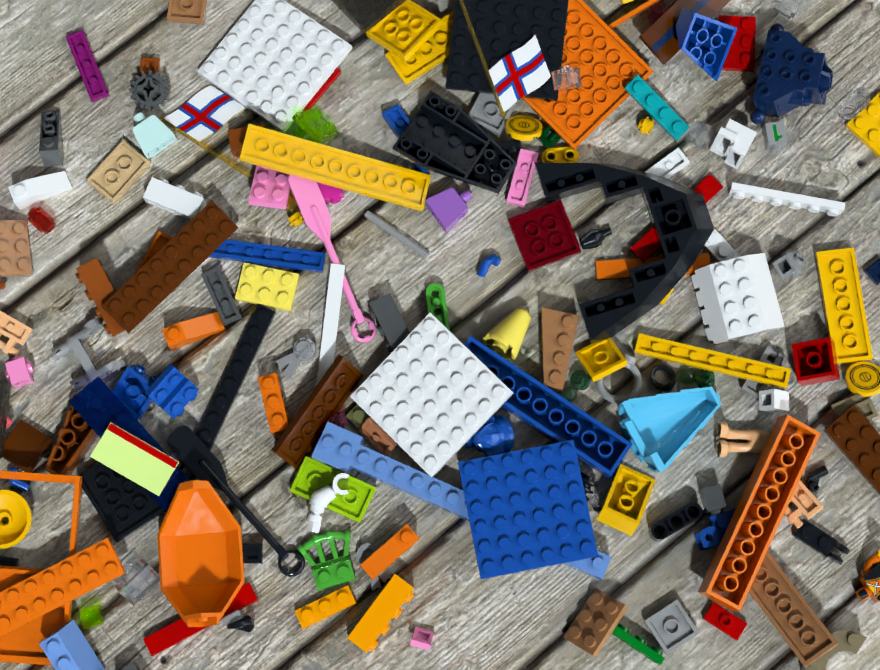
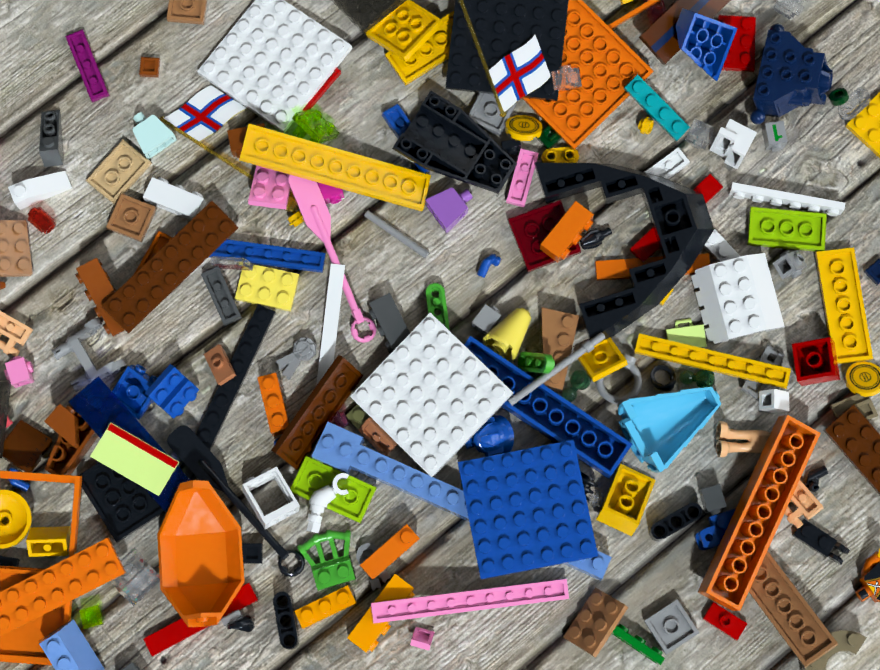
(48, 541): none -> yellow brick
(65, 424): none -> dark orange slope
(131, 217): none -> medium nougat plate
(154, 94): dark grey gear -> none
(192, 330): orange slope -> none
(219, 365): none -> nougat plate
(231, 263): none -> clear tile
(279, 514): none -> white window
(280, 612): none -> black beam
(469, 600): none -> bright pink plate
(486, 319): none -> light grey brick
(536, 362): none -> bright green plate
(567, 232): none -> orange brick
(587, 346): none -> light grey bar
(690, 335): none -> yellowish green piece
(787, 229): none -> lime plate
(838, 96): none -> dark green tile

